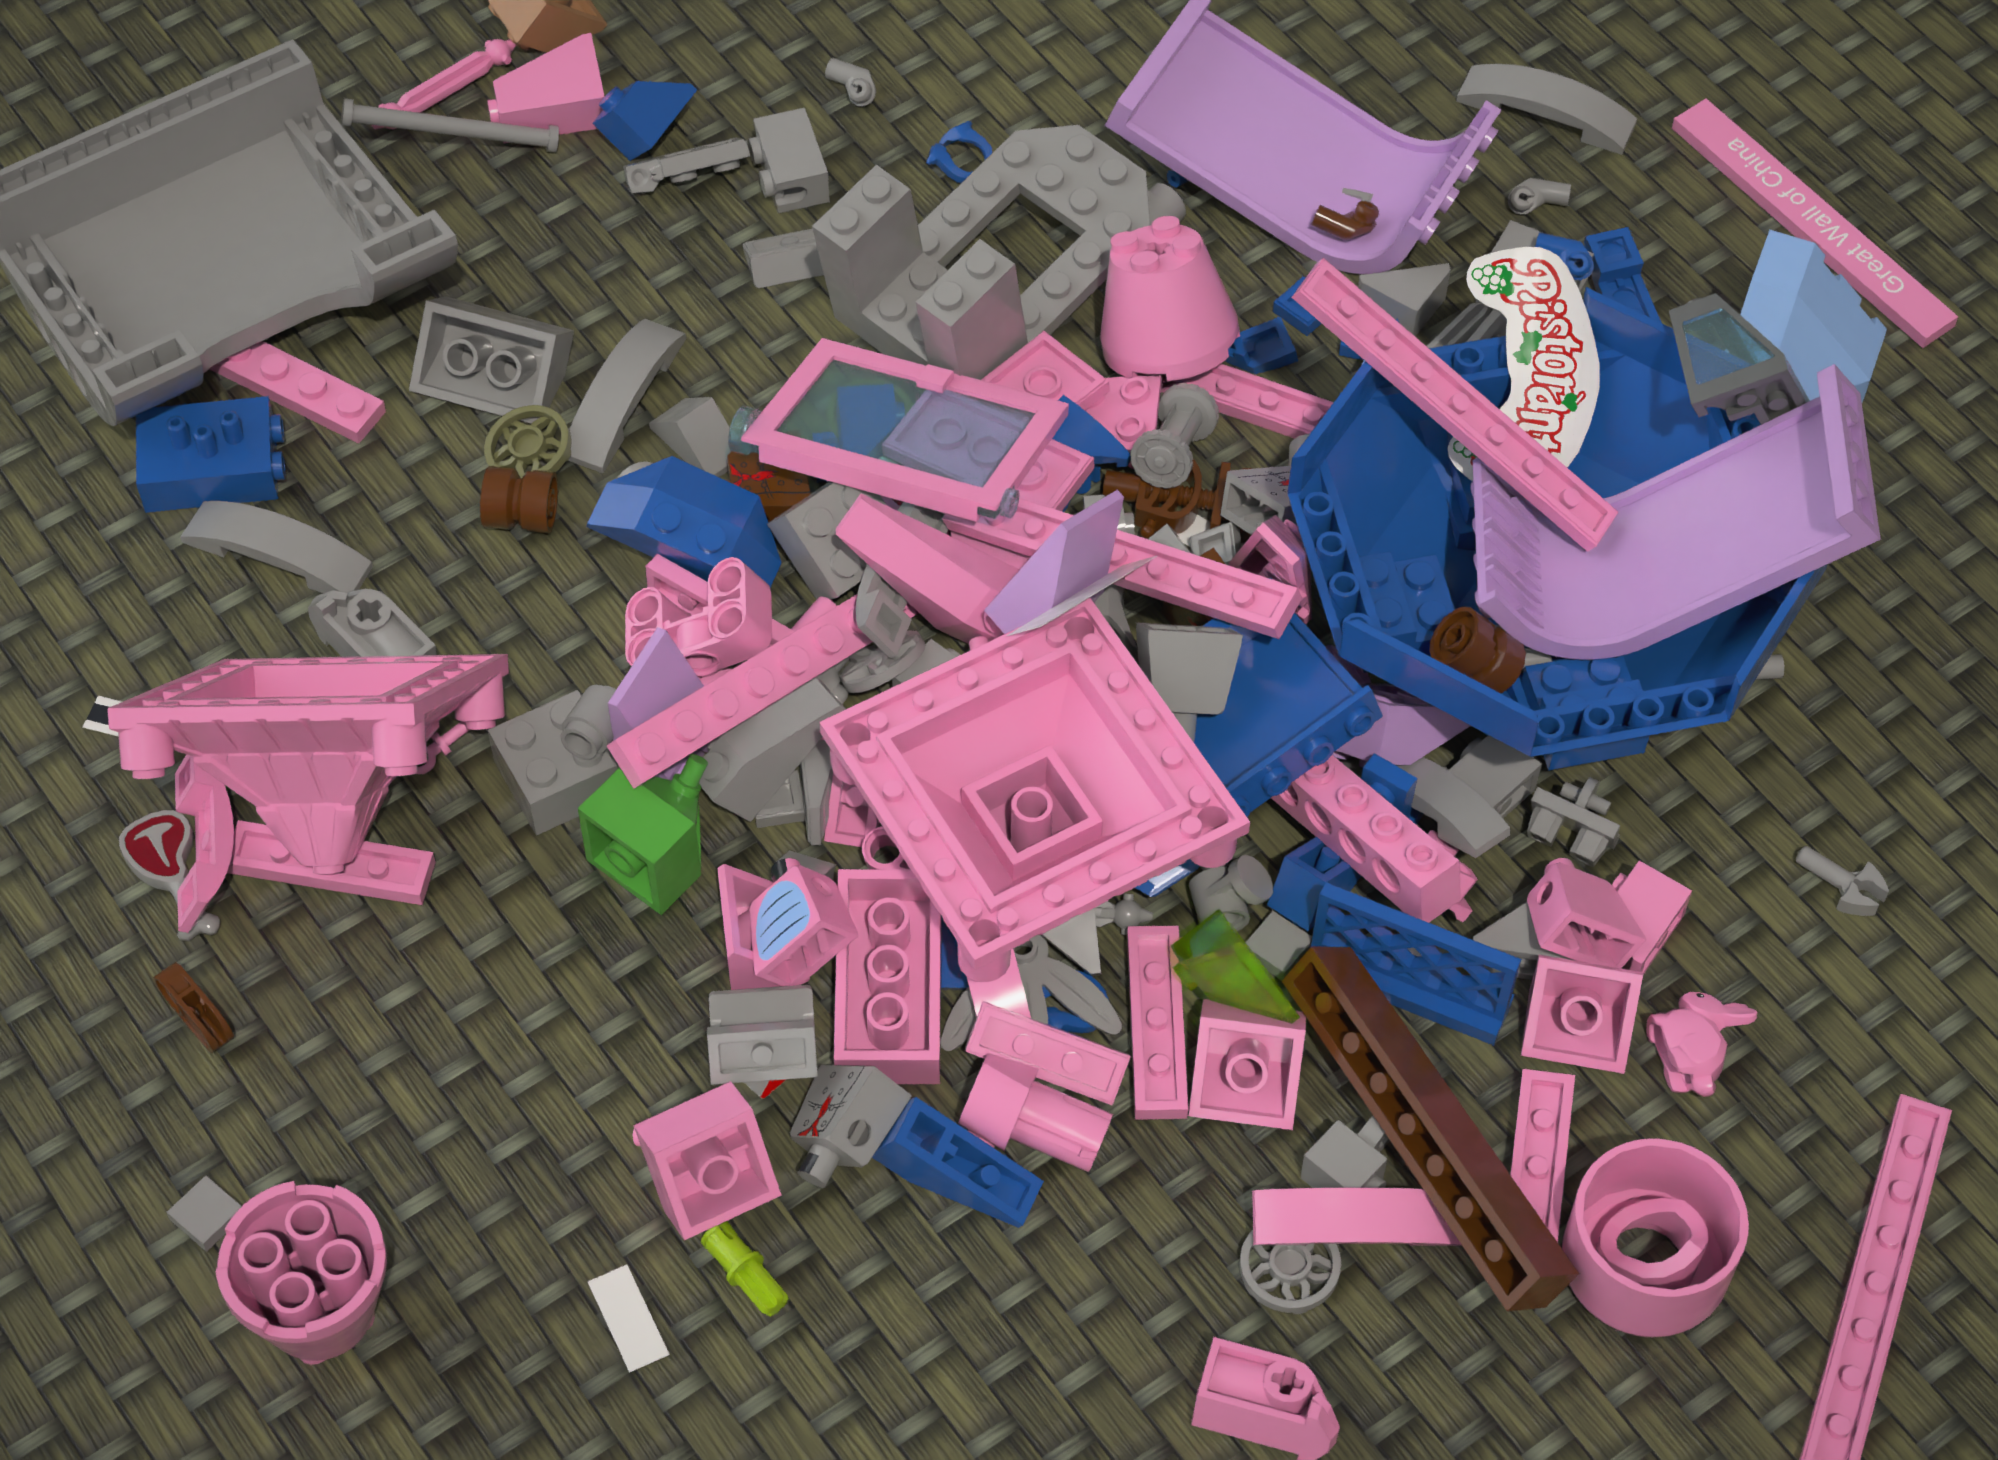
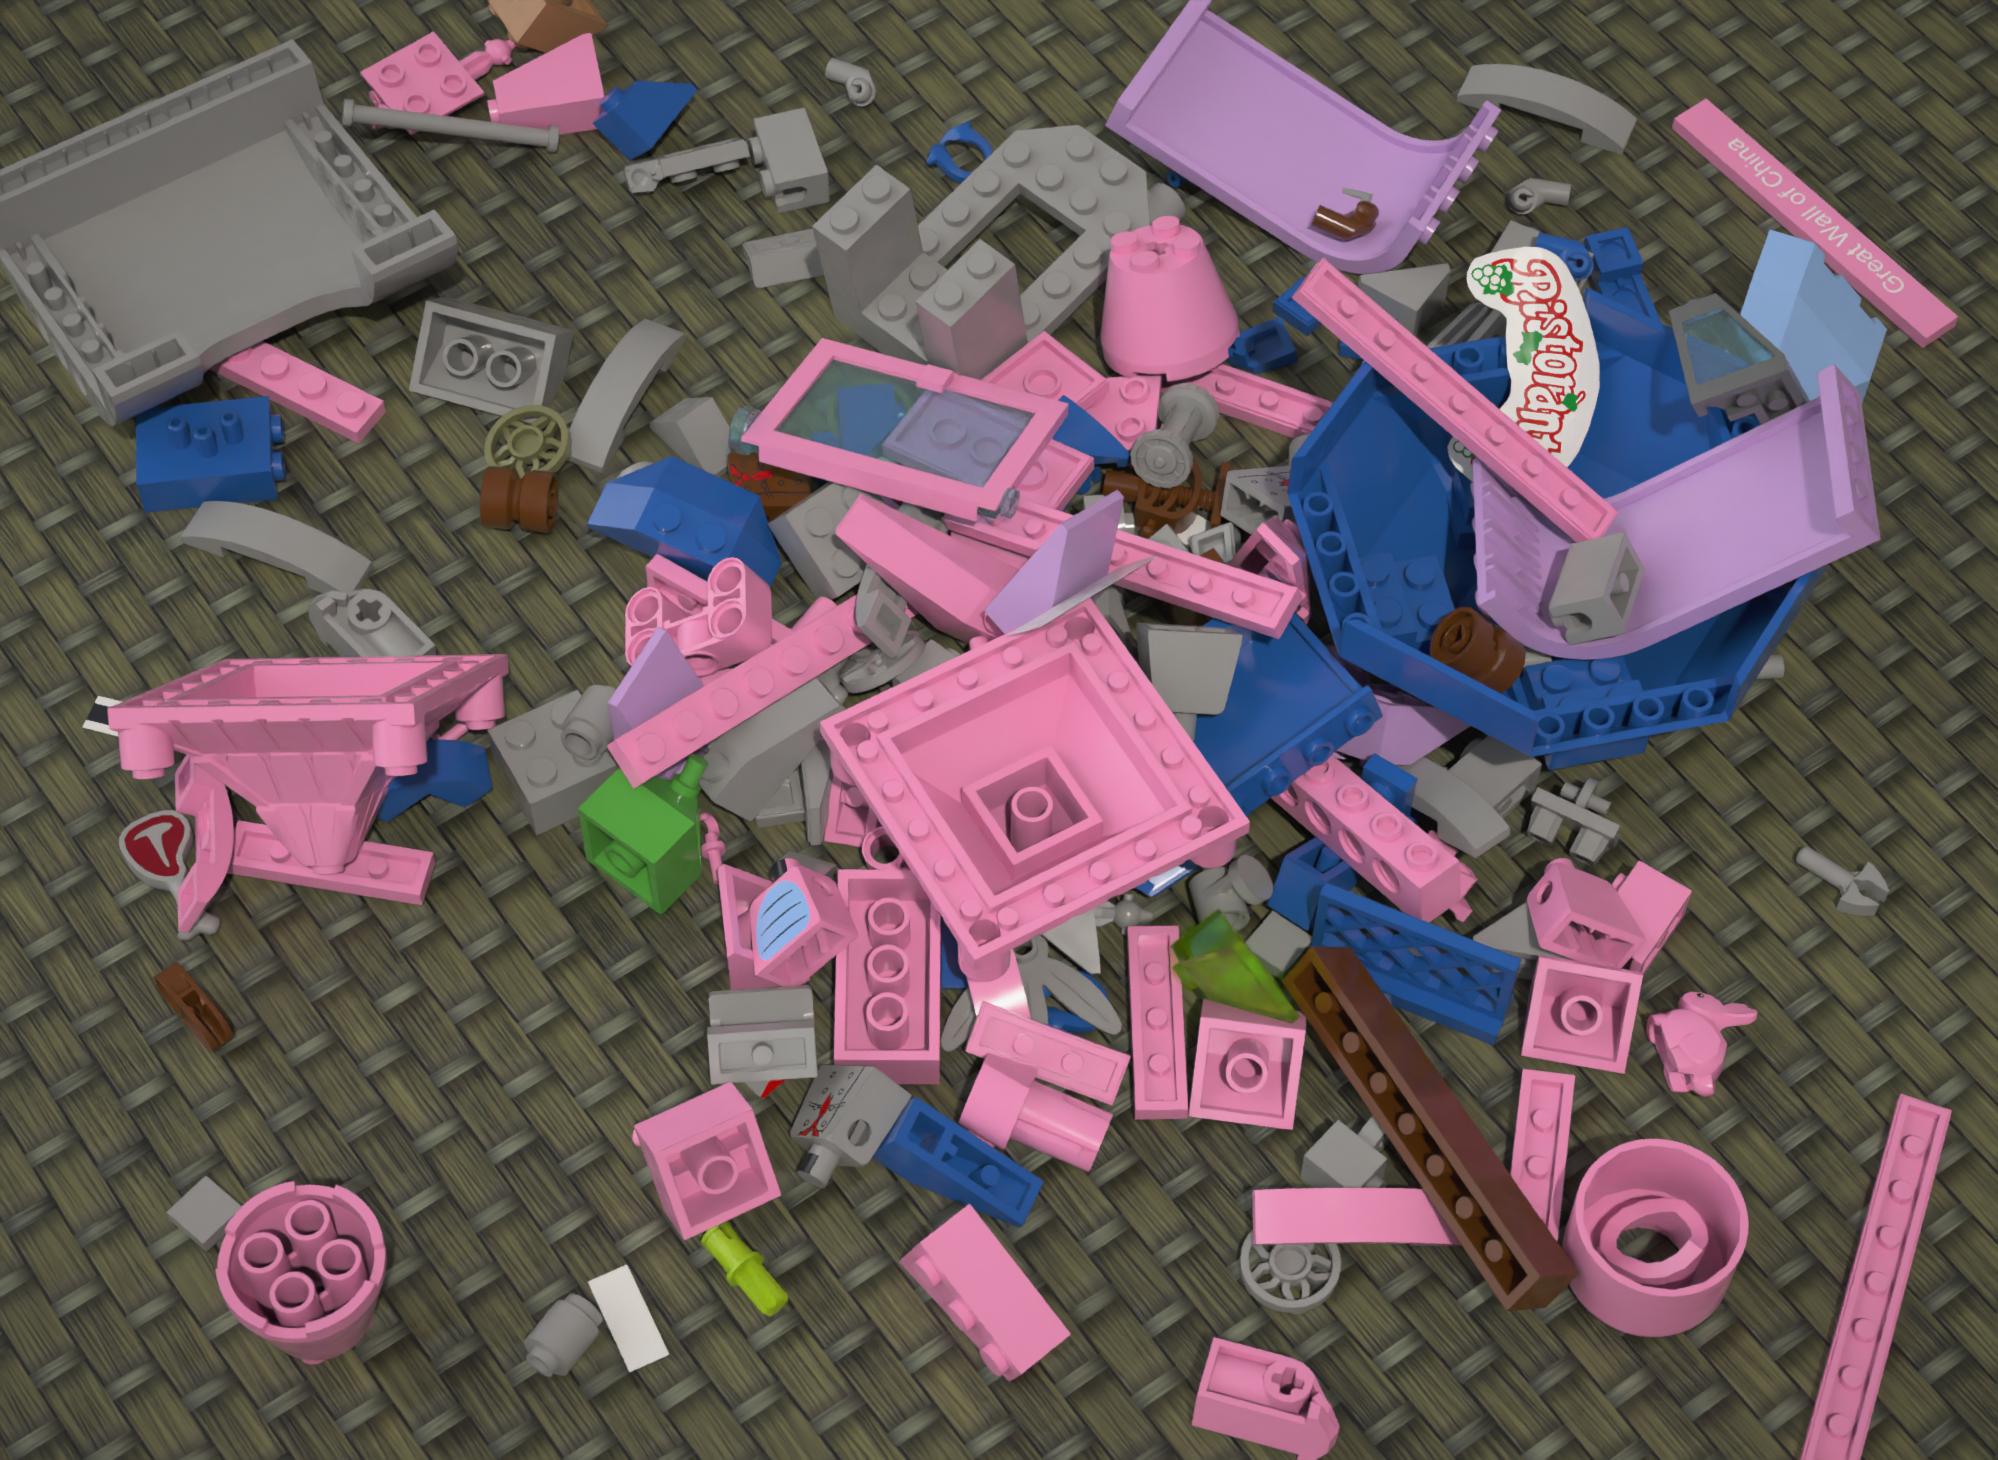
(421, 80): none -> bright pink hinge
(453, 773): none -> blue brick
(563, 1335): none -> light grey brick
(712, 848): none -> bright pink hand
(985, 1294): none -> bright pink wedge
(1596, 588): none -> light grey brick

